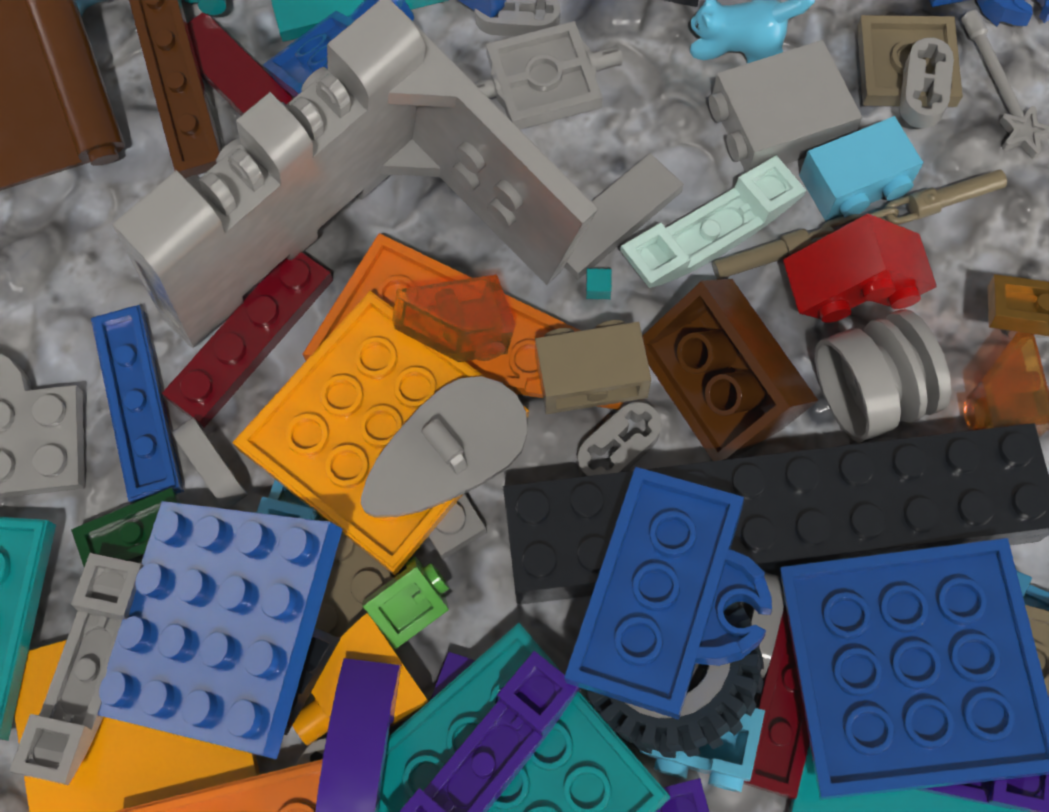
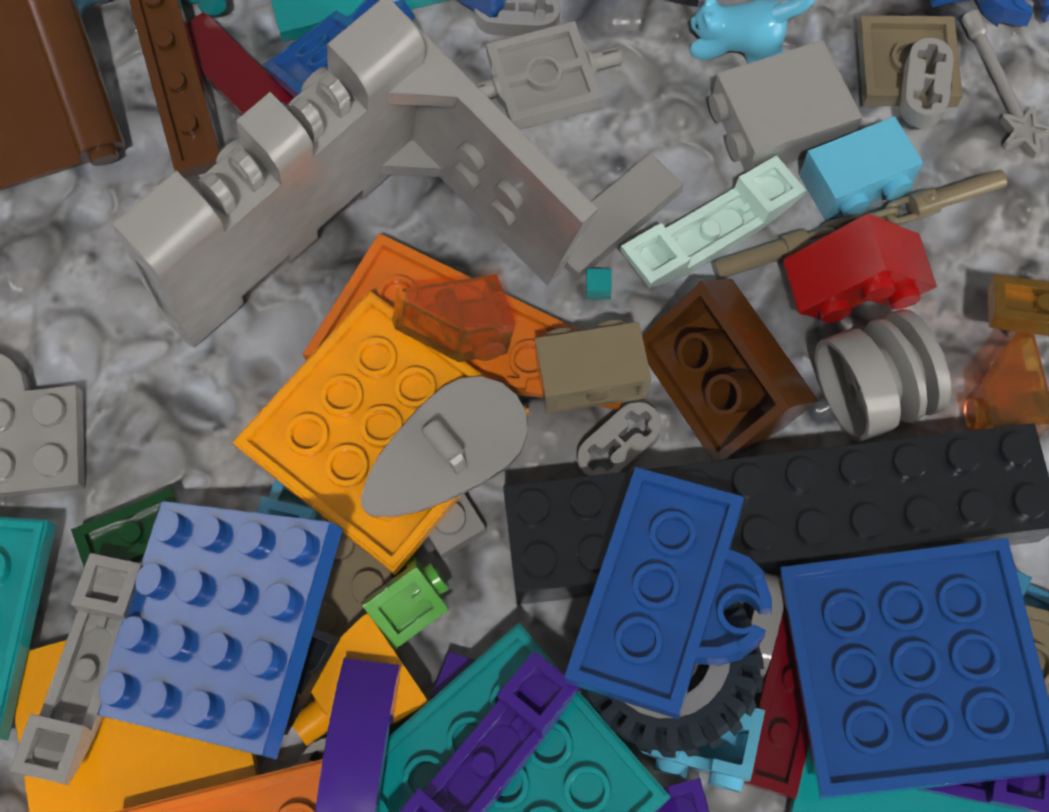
(136, 403): blue tile -> none
(209, 463): light grey beam -> none
(247, 338): dark red plate -> none

